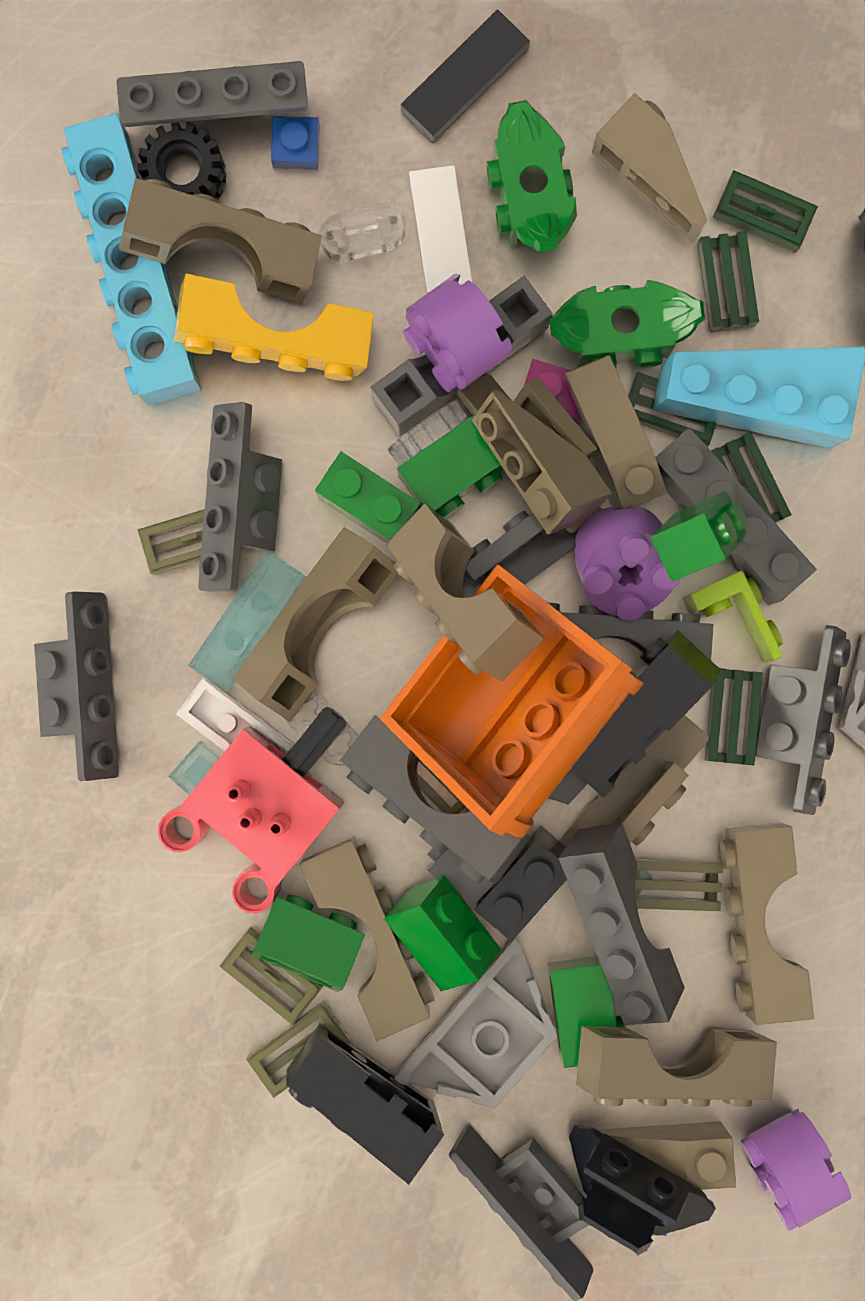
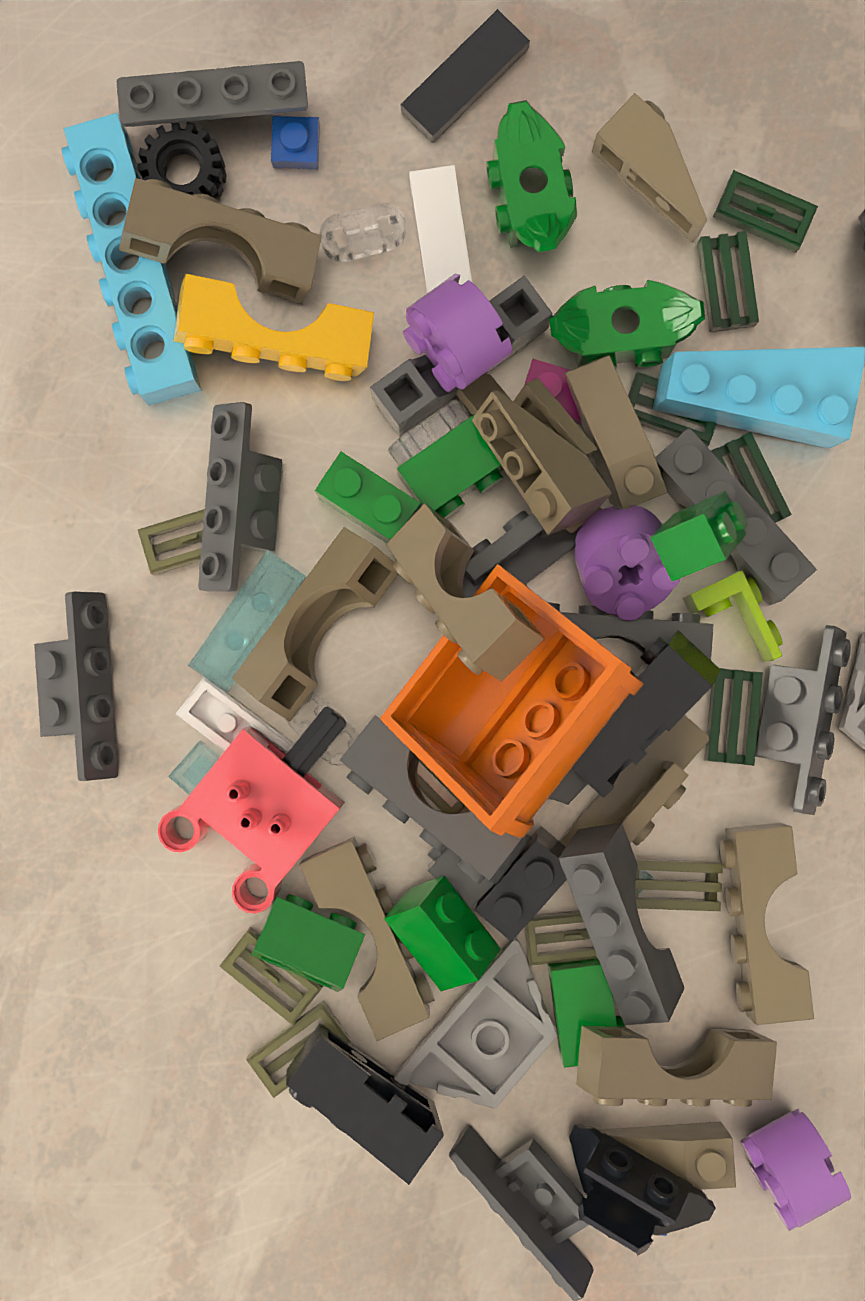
(558, 956): none -> olive tile

